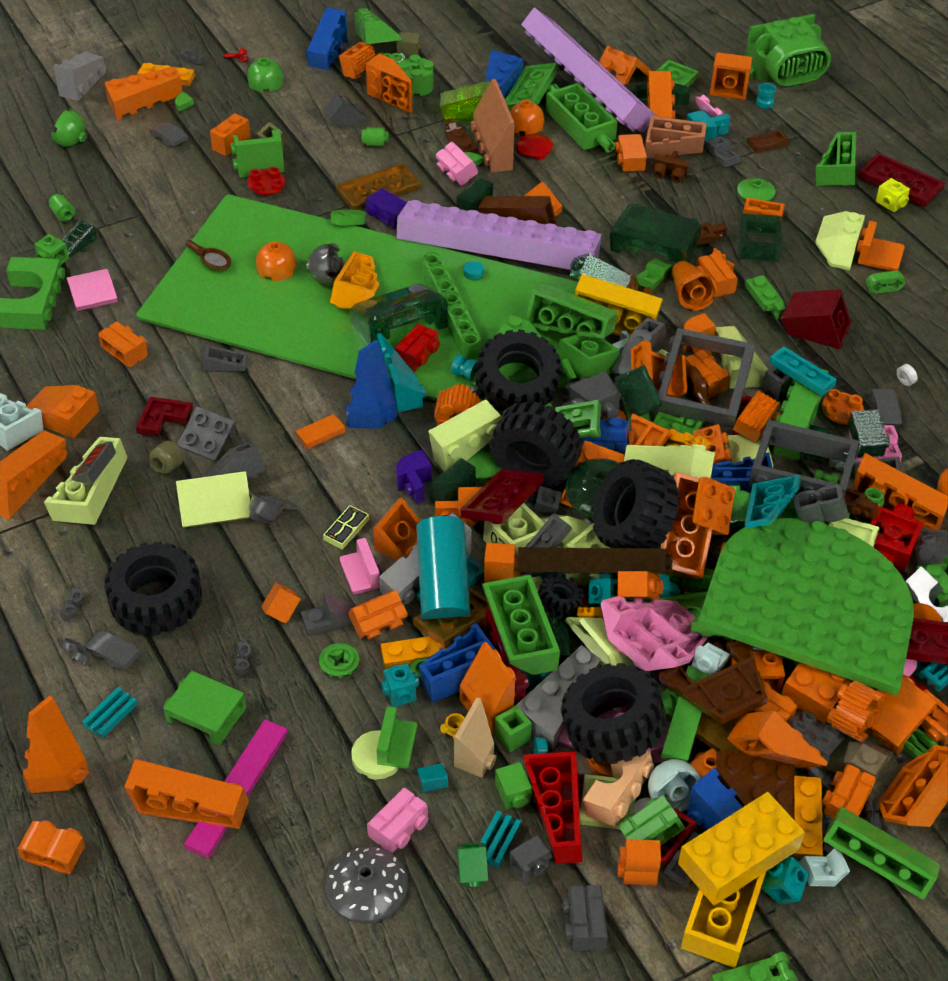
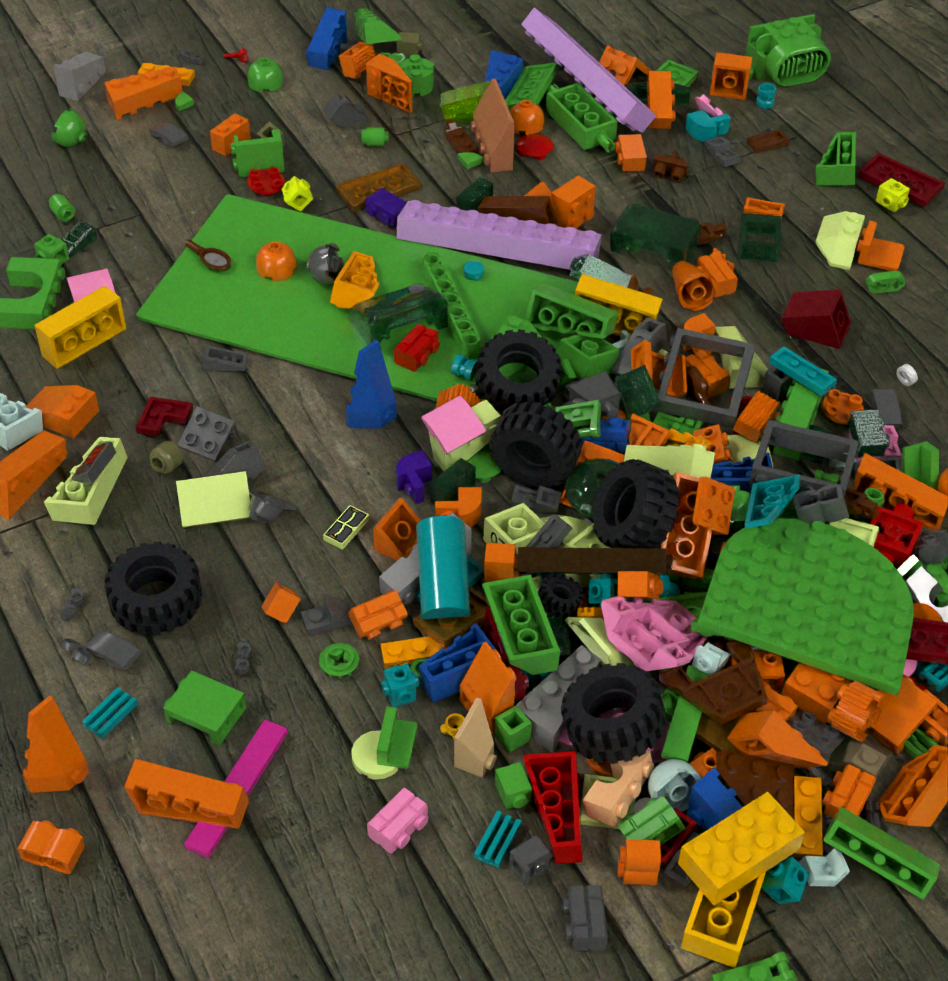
(80, 326): none -> yellow brick
(123, 344): orange brick -> none
(297, 193): none -> neon yellow brick
(320, 431): orange tile -> none
(348, 217): bright green beam -> none
(360, 569): bright pink panel -> none
(368, 897): dark grey dish -> none
(403, 380): teal wedge -> none
(432, 777): teal slope -> none
(453, 424): none -> bright pink slope
(456, 164): bright pink brick -> none
(472, 864): green brick -> none
(501, 496): dark red plate -> none
(540, 745): teal tile -> none
(574, 202): none -> orange brick
(654, 274): bright green slope -> none
(674, 135): nougat wedge -> none
(756, 189): bright green dish -> none
(766, 295): bright green hinge -> none
(909, 567): none -> tile
(922, 463): none -> bright green panel

